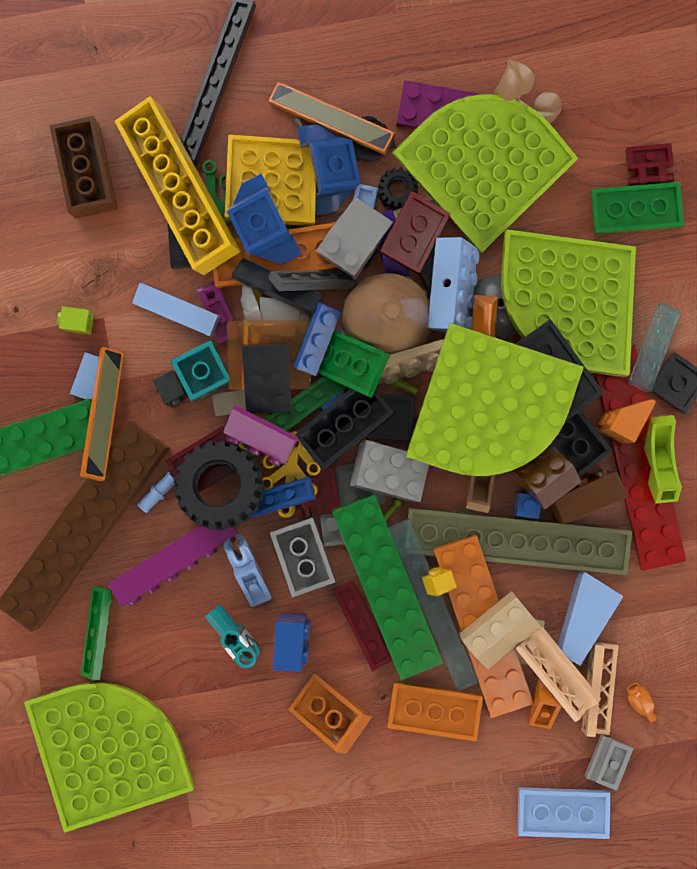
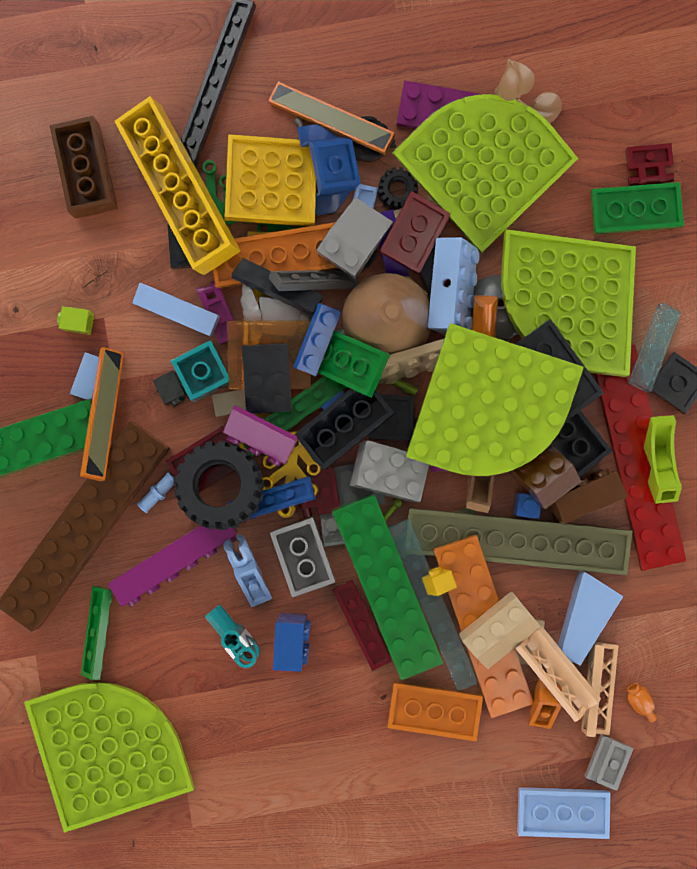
(261, 223): blue piece -> none
(330, 714): orange slope -> none
(626, 422): orange slope -> none

